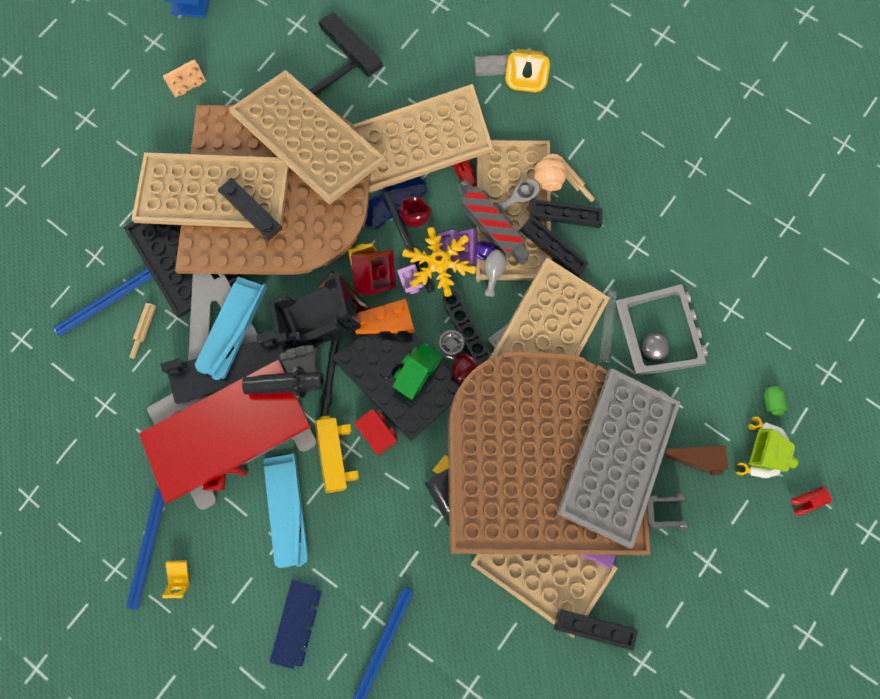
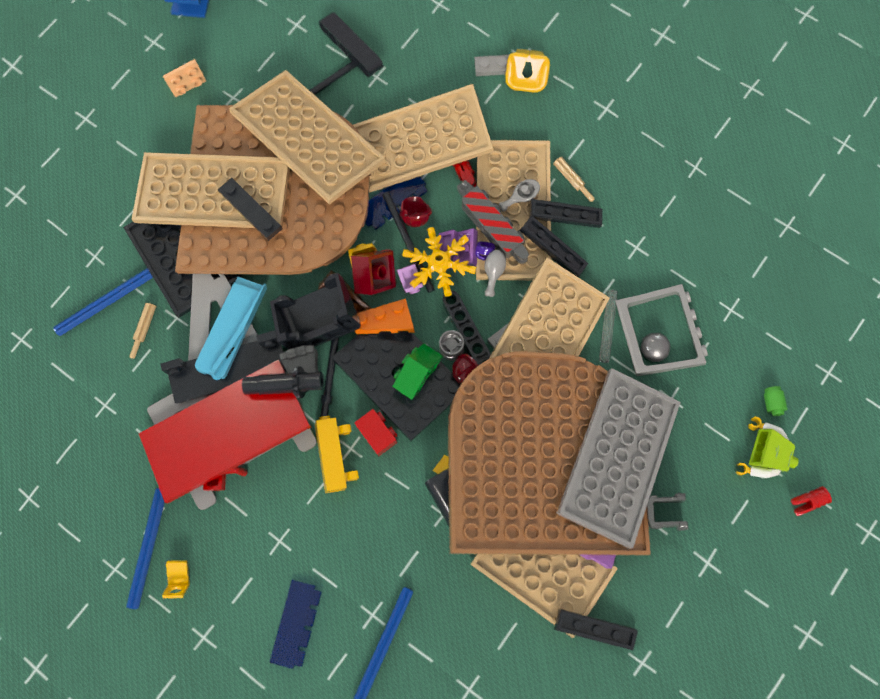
(285, 511): medium azure piece -> none
(550, 172): light nougat hair -> none
(704, 459): reddish brown slope -> none

